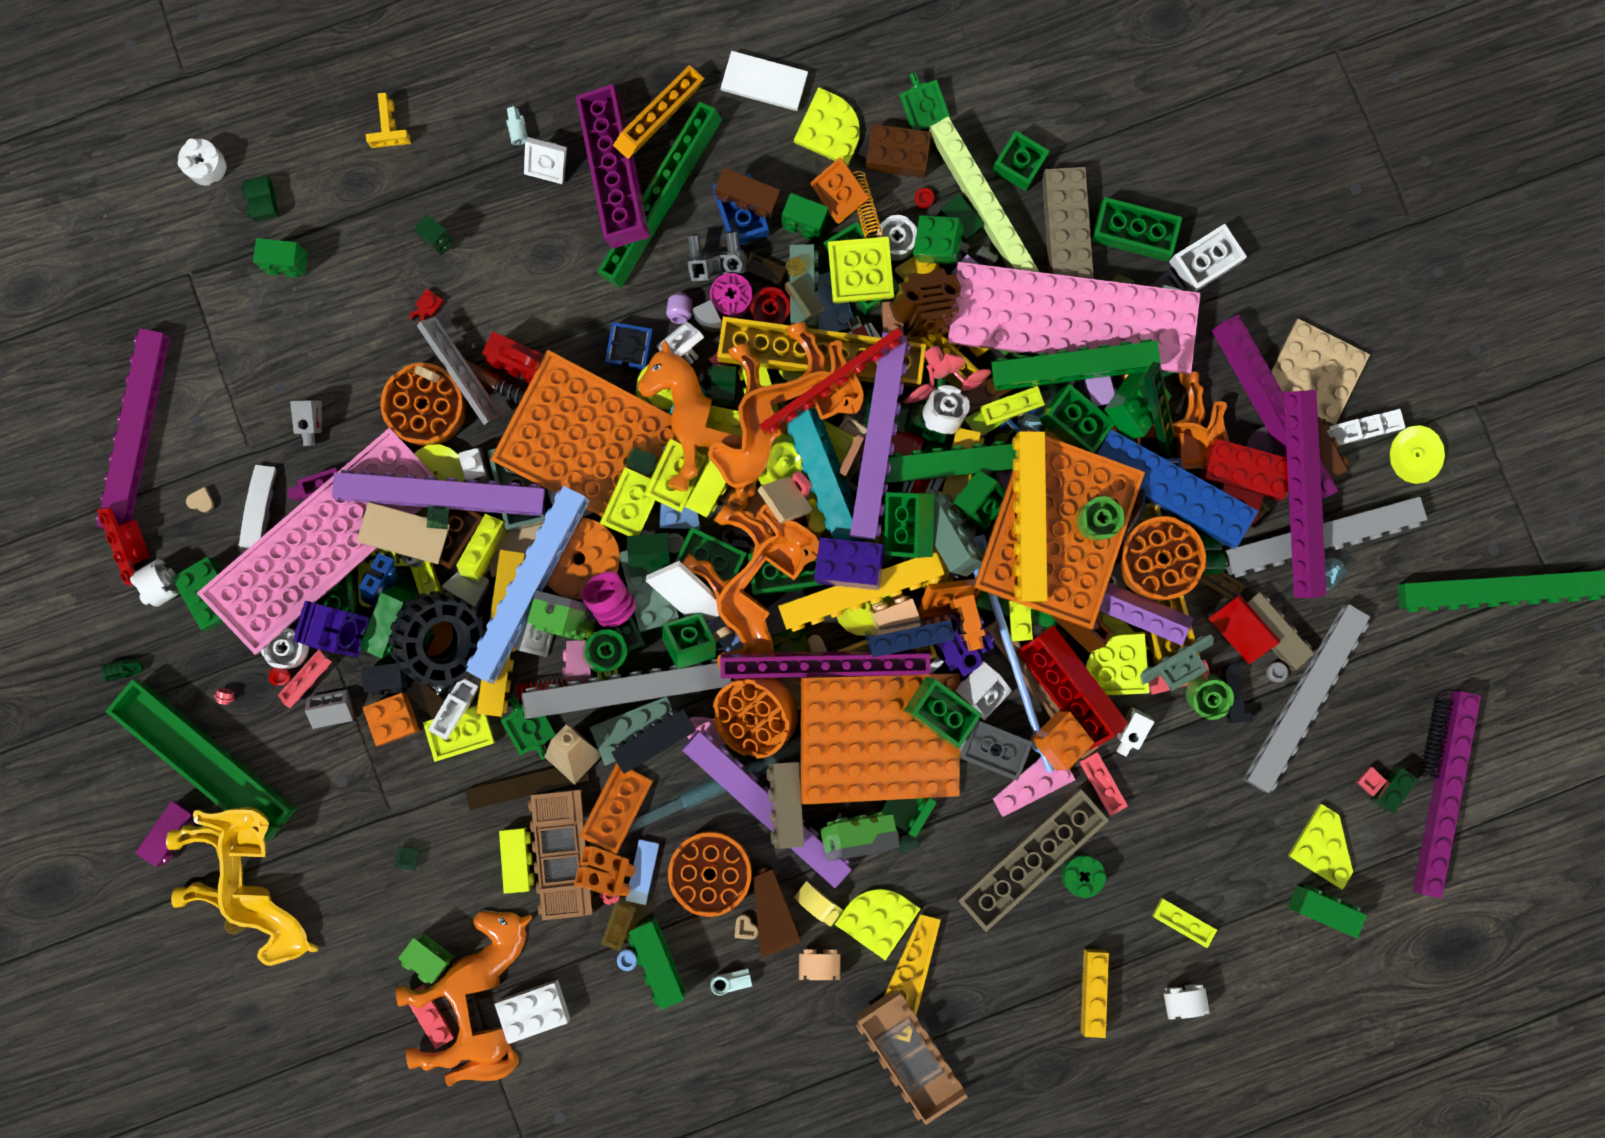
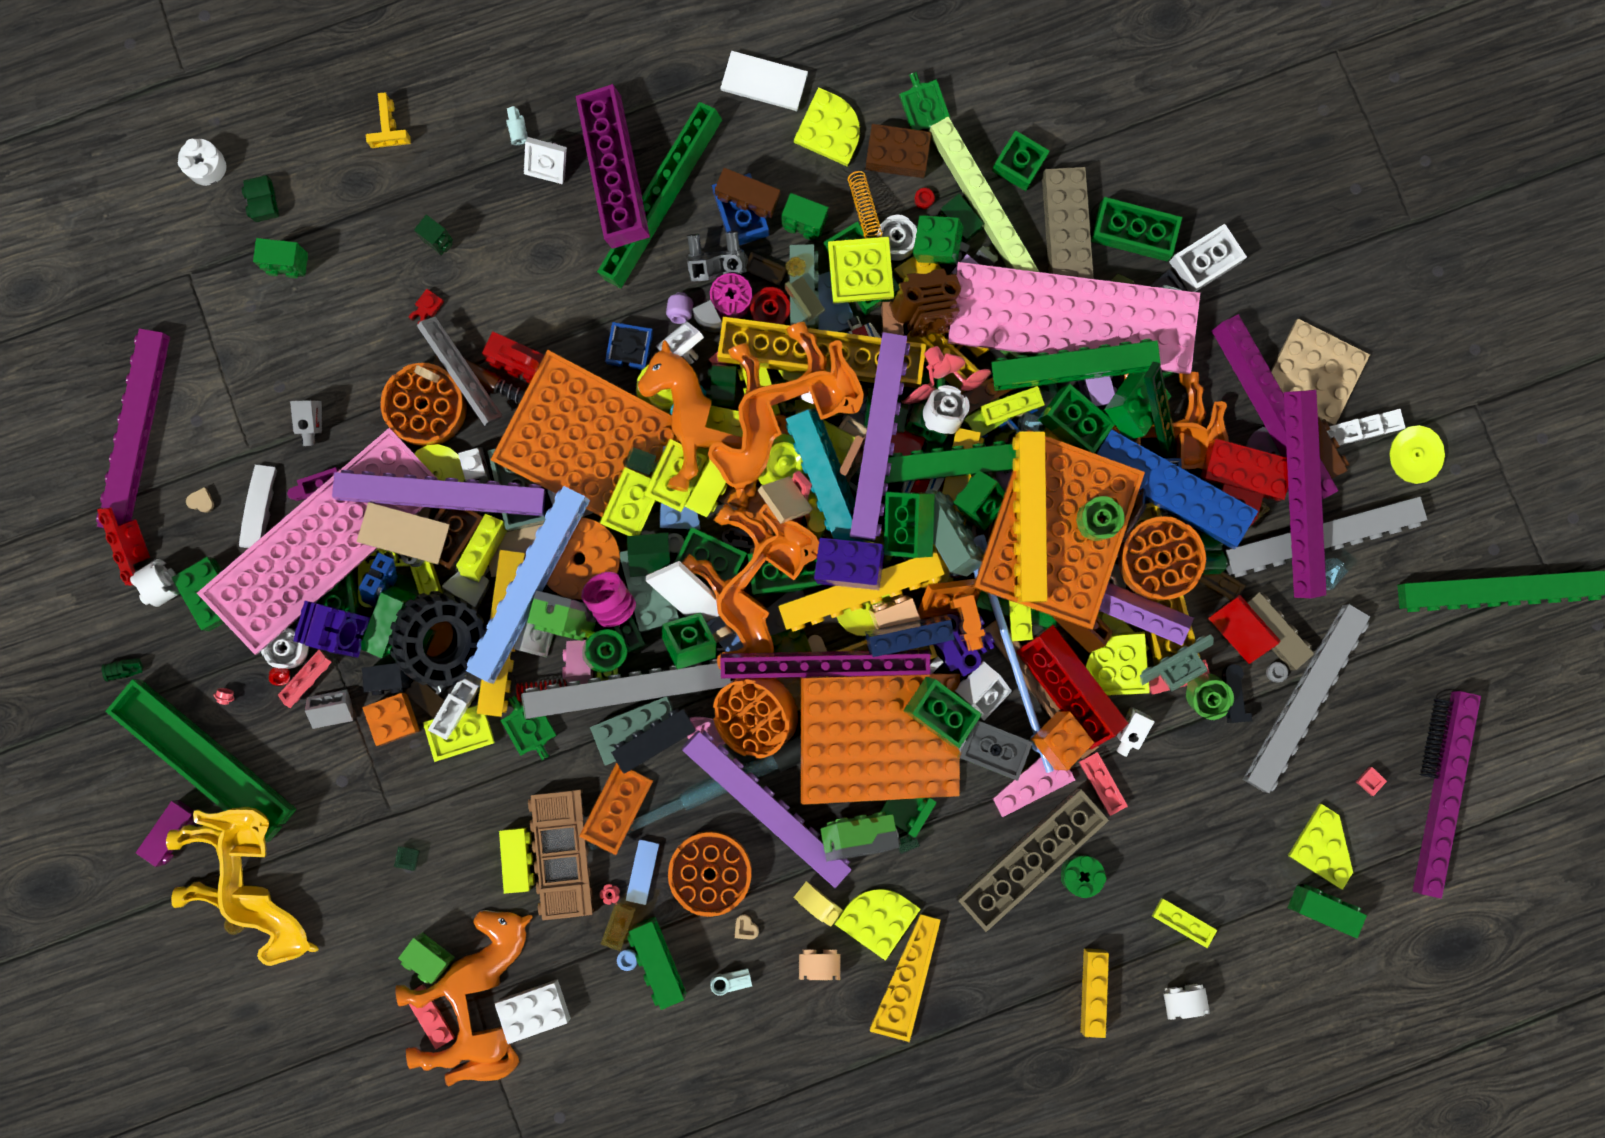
(437, 517): clear green plate -> none
(518, 787): dark brown tile -> none
(571, 753): tan slope -> none
(603, 872): orange hips -> none
(658, 112): light orange brick -> none
(774, 918): reddish brown slope -> none
(786, 805): dark tan brick -> none
(839, 190): orange plate -> none
(839, 378): red plate -> none
(910, 1056): medium nougat window -> none
(1395, 790): dark green brick -> none

